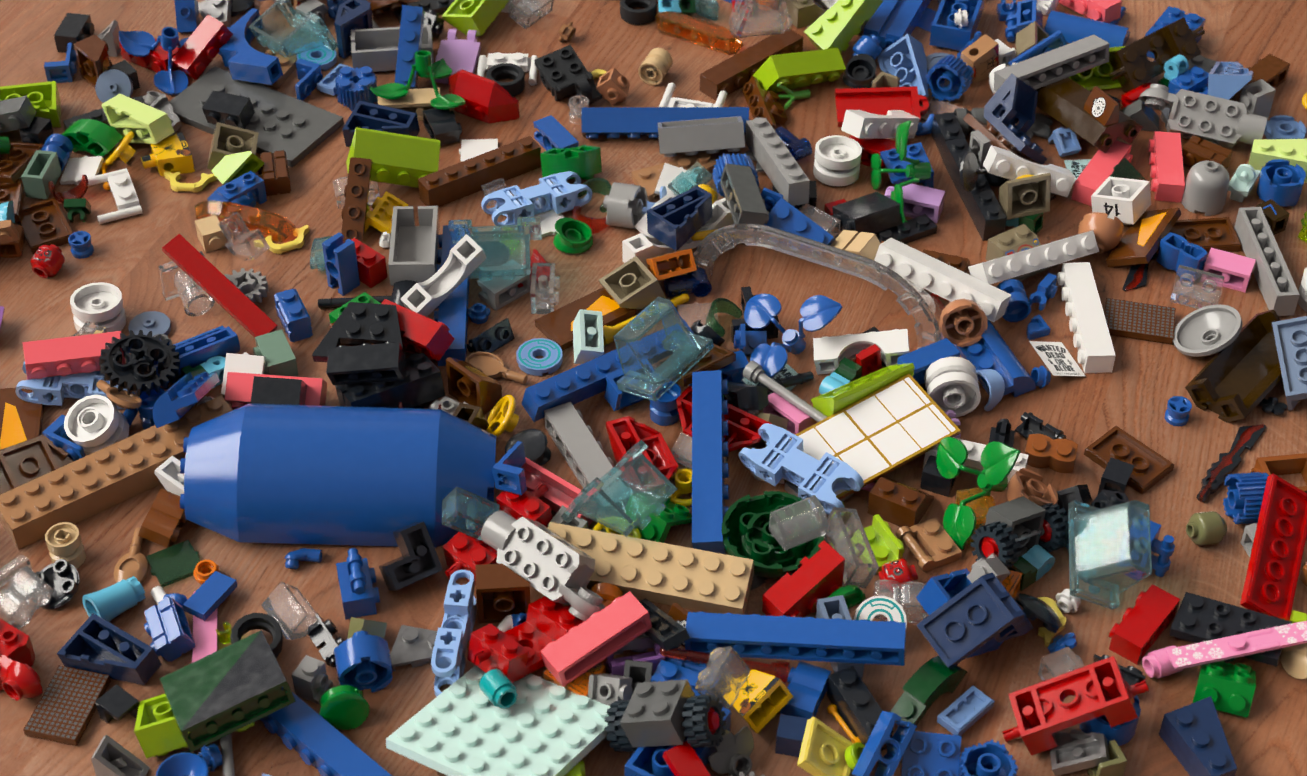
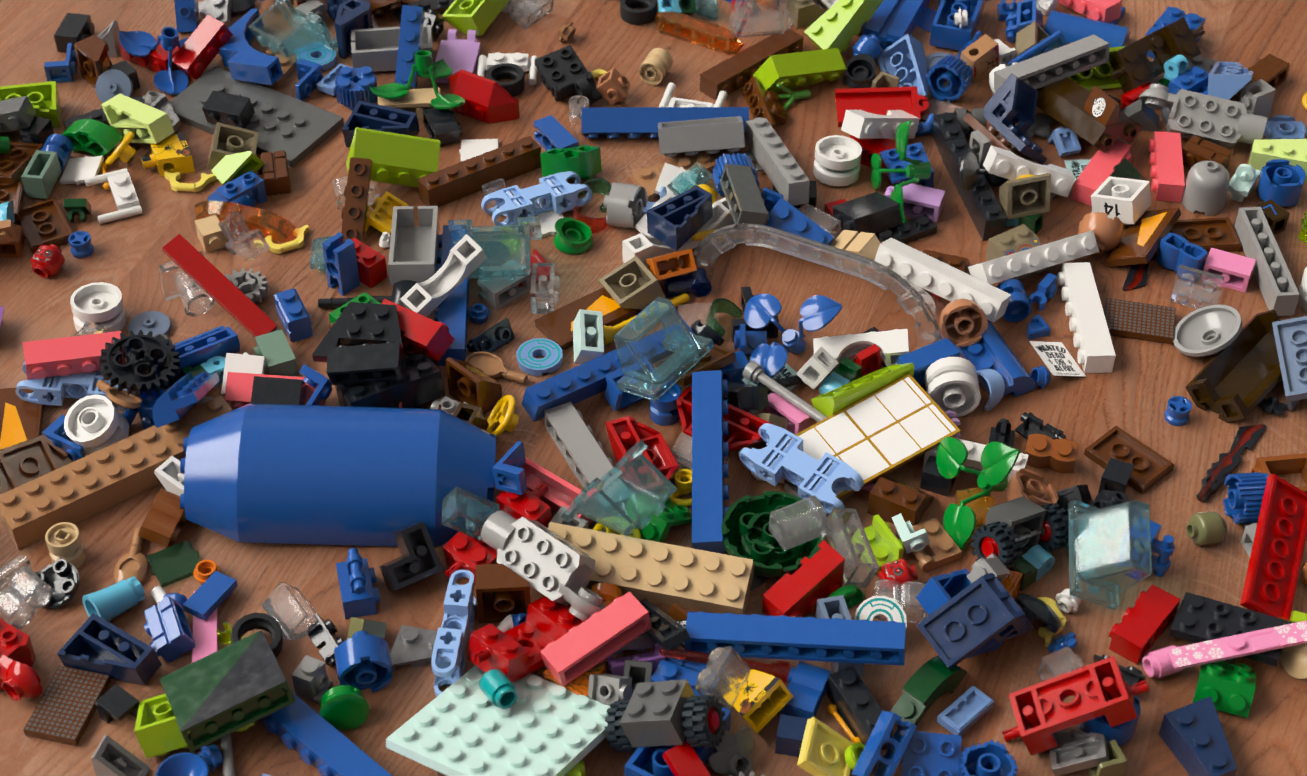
(75, 193): clear red helmet -> none
(304, 554): blue arm -> none
(313, 379): none -> blue bracket
(534, 443): black piece -> none
(797, 147): clear blue piece -> none
(817, 368): none -> white brick
(911, 540): none -> light aqua bracket

